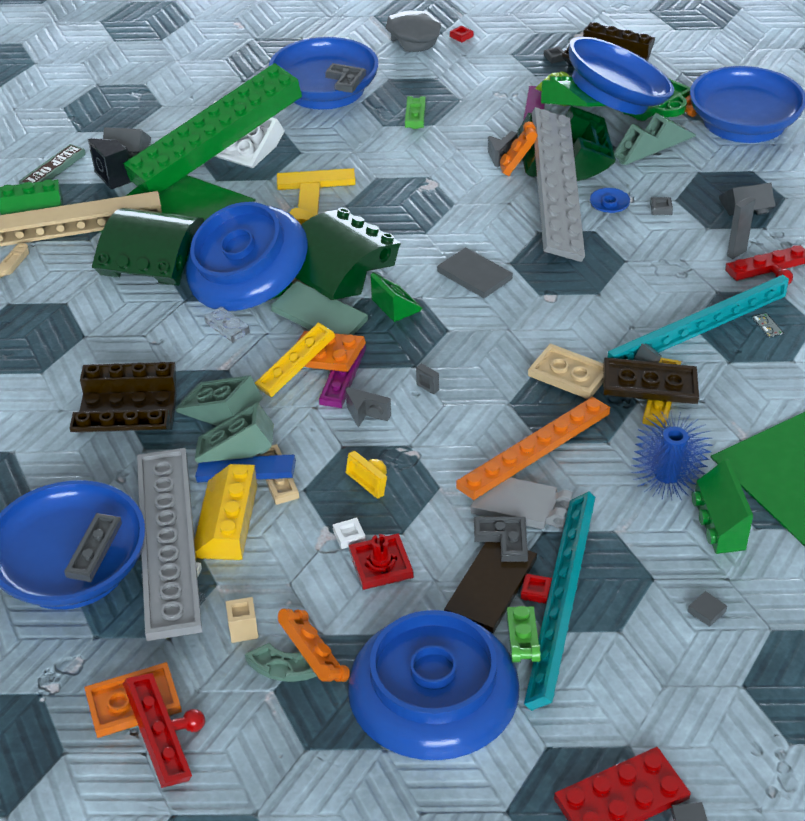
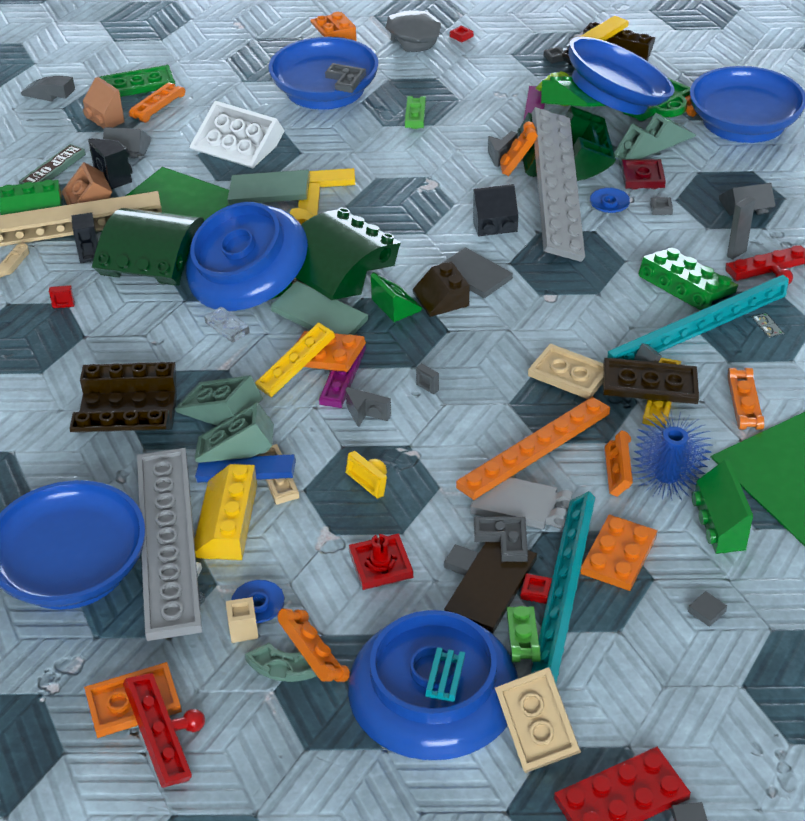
(50, 88): none -> dark grey slope
(61, 296): none -> red tile
(85, 236): none -> black brick
(86, 186): none -> nougat slope
(93, 547): dark grey tile -> none
(103, 104): none -> nougat slope
(140, 80): none -> green tile
(156, 101): none -> orange plate
(213, 130): green brick -> none
(266, 596): none -> blue dish
(269, 187): none -> sand green tile
(335, 26): none -> orange slope
(348, 532): white plate -> none
(442, 290): none -> dark brown slope
(448, 658): none -> teal tile
(460, 559): none -> dark grey tile
(495, 210): none -> black slope
(537, 720): none -> tan plate
(607, 28): none -> yellow tile
(618, 463): none -> orange plate
(619, 552): none -> orange plate
(643, 174): none -> dark red plate
(685, 278): none -> green bracket
(745, 399): none -> orange plate

